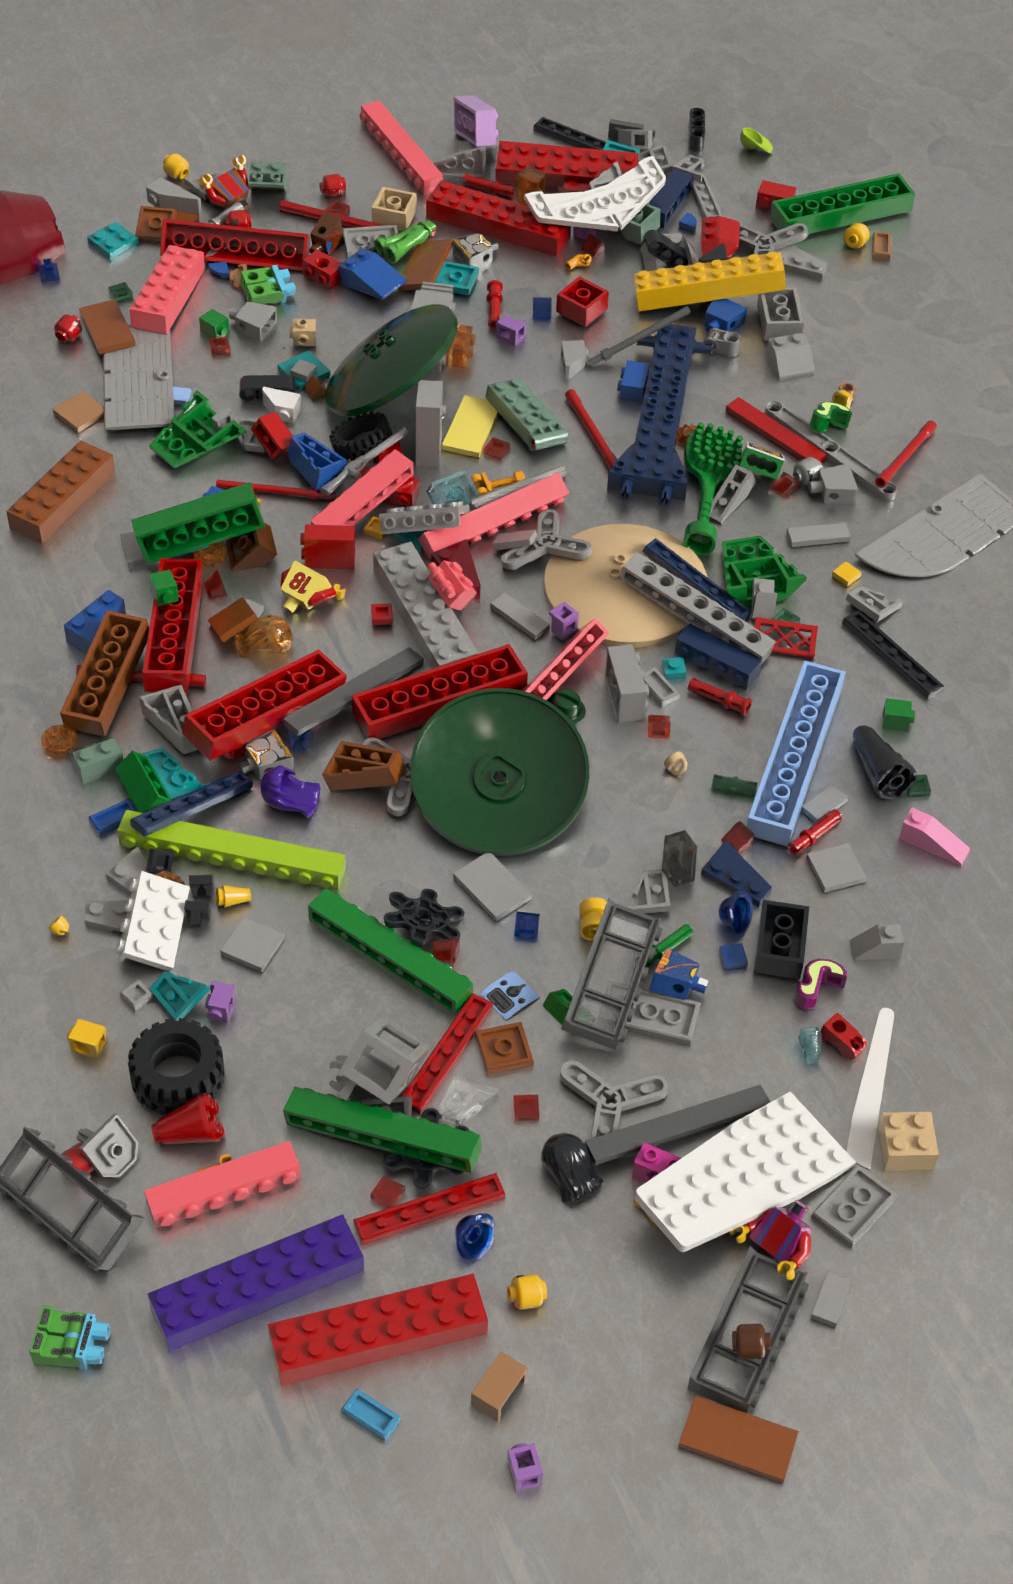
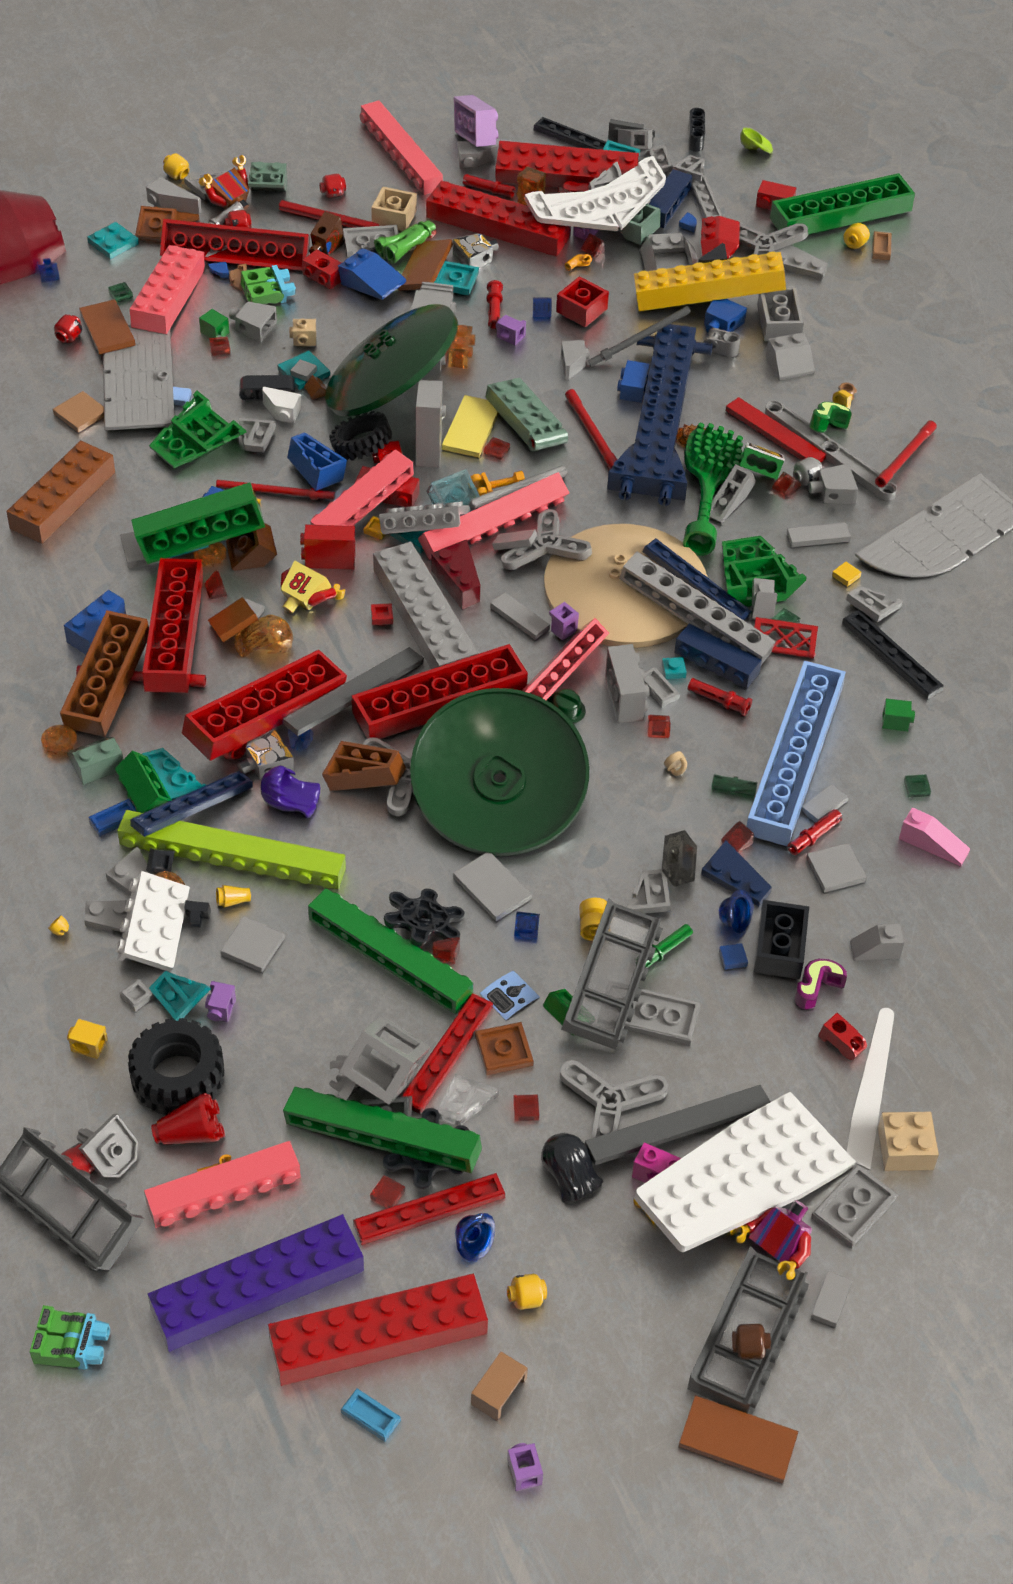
(163, 587): green brick -> none
(167, 713): light grey wedge -> none
(197, 881): black tile -> none
(222, 418): light grey tile -> none
(272, 435): red brick -> none
(338, 207): clear red tile -> none
(353, 468): light grey piece -> none
(451, 584): coral brick -> none
(461, 163): light grey wing -> none
(665, 249): black beam -> none
(677, 976): blue torso -> none
(810, 1042): clear light blue cone -> none
(884, 765): black cone -> none

